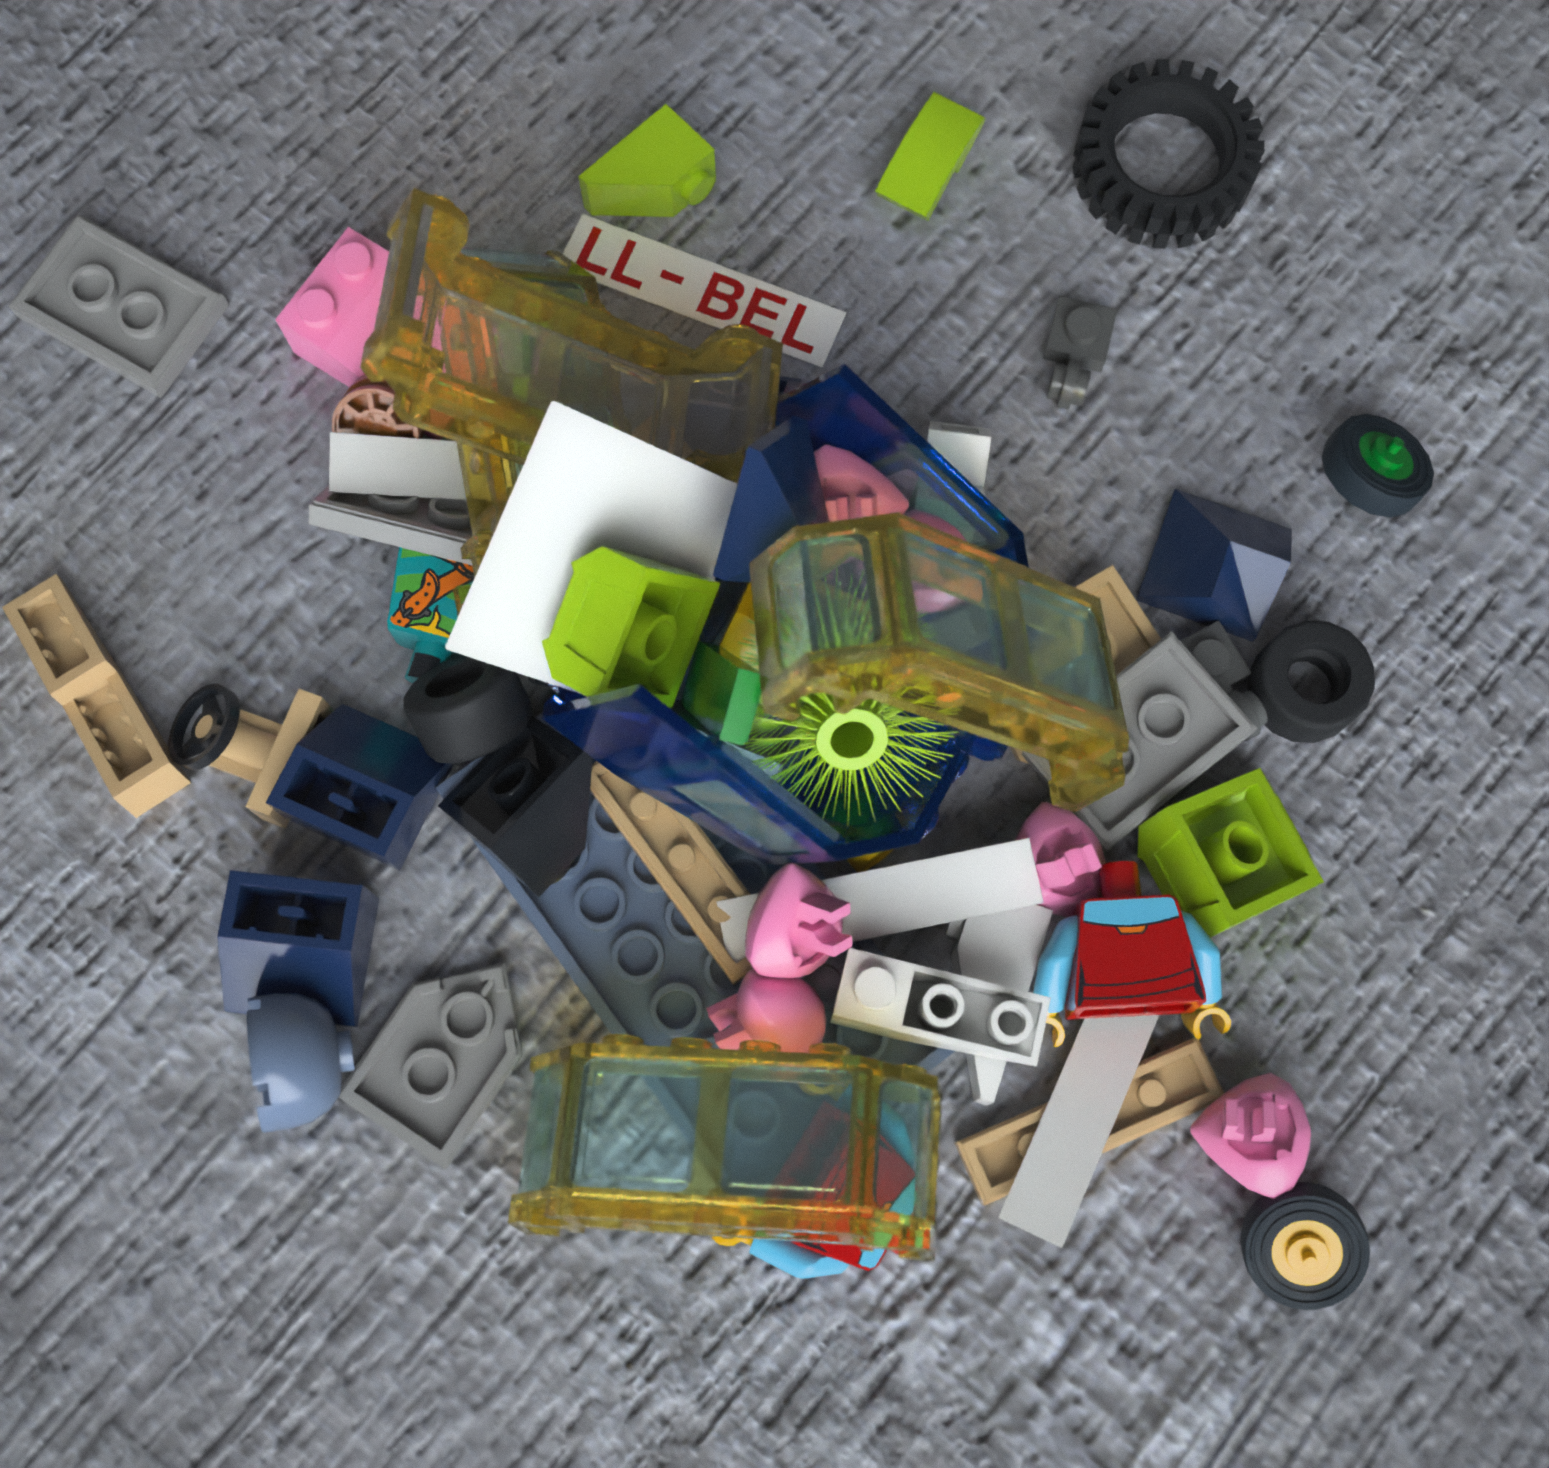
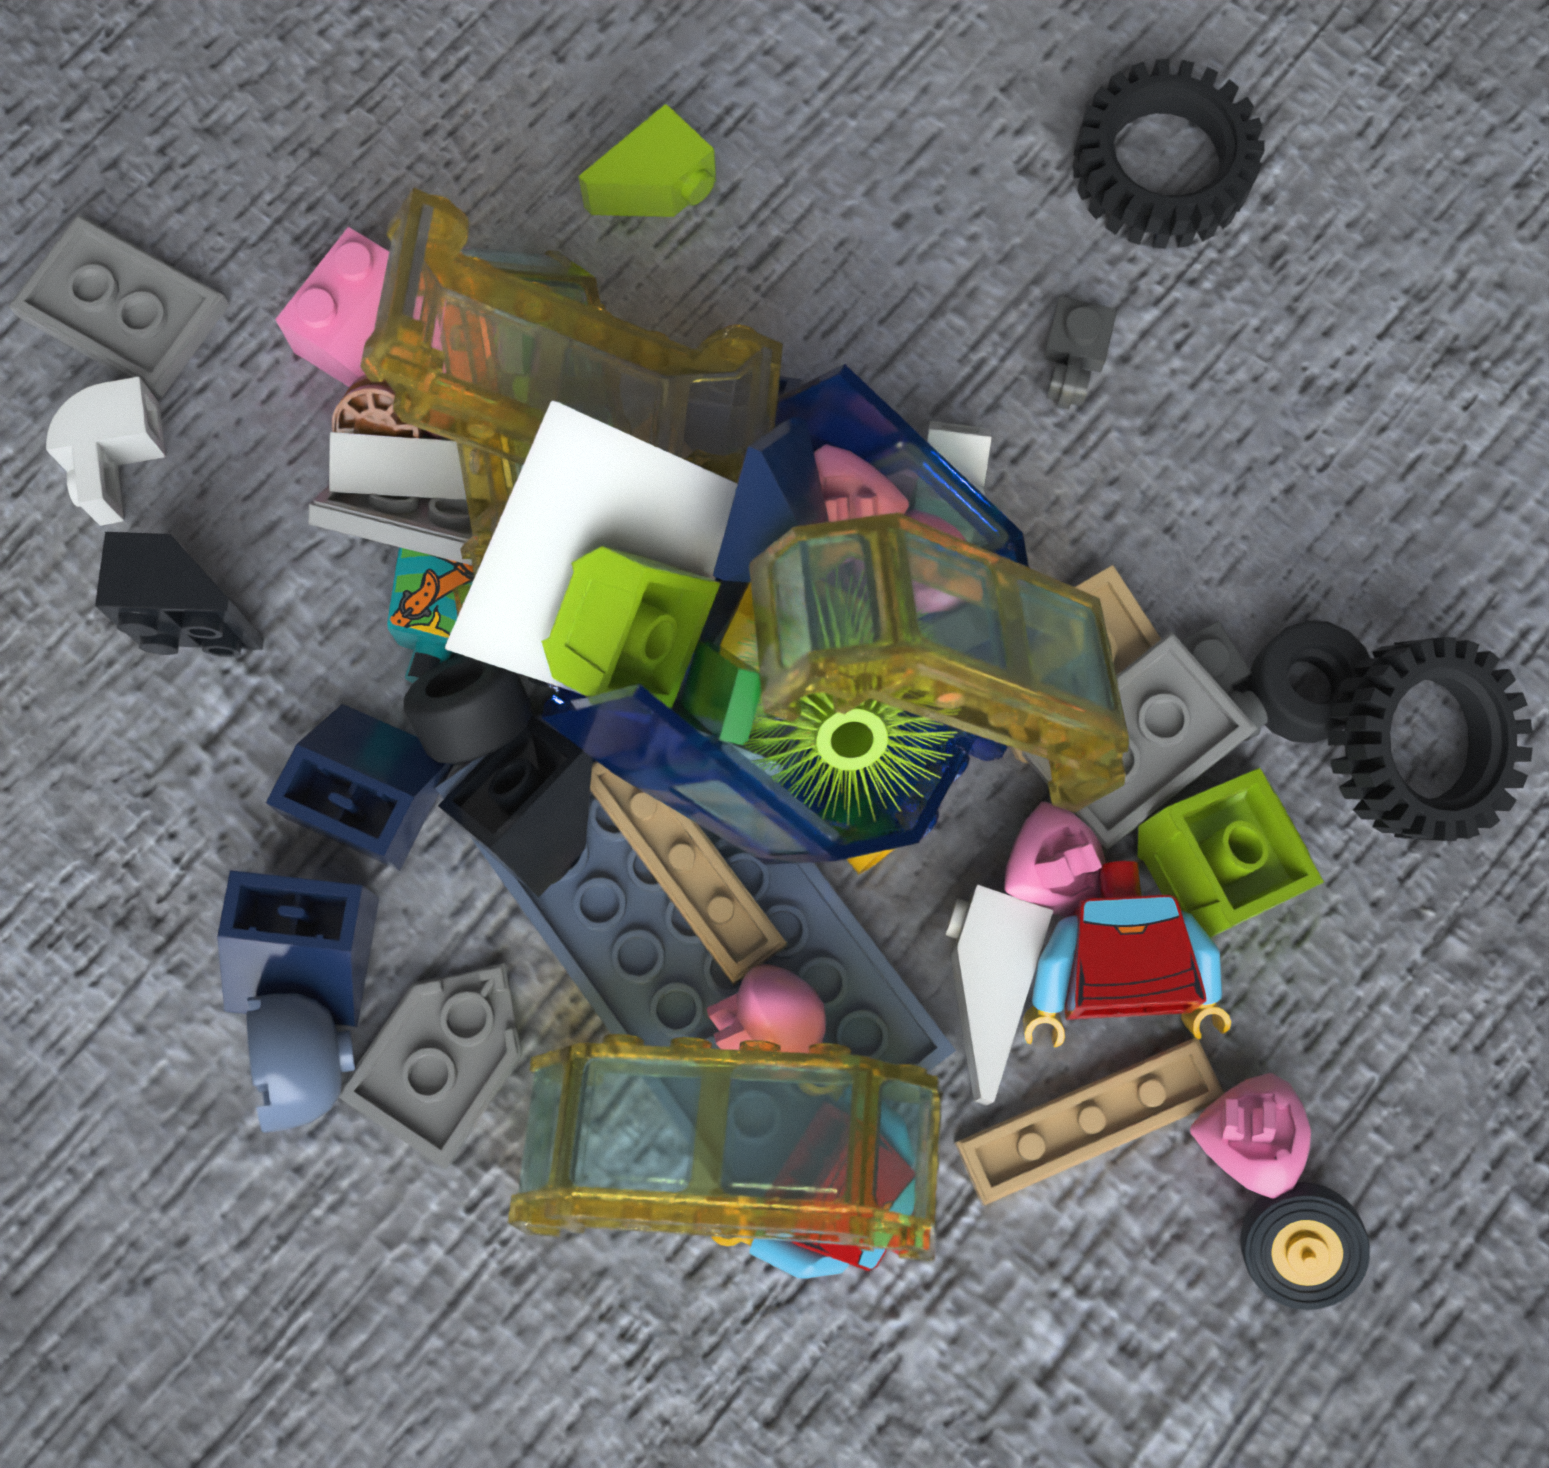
(95, 697): tan slope -> none
(97, 433): none -> white brick
(167, 599): none -> black slope
(243, 741): tan piece -> none
(703, 289): white sticker -> none
(795, 925): bright pink piece -> none
(917, 893): white sticker -> none
(929, 155): lime slope -> none
(939, 1008): white slope -> none
(1076, 1125): white sticker -> none
(1216, 565): dark blue slope -> none
(1377, 465): black wheel -> none
(1491, 739): none -> black tyre

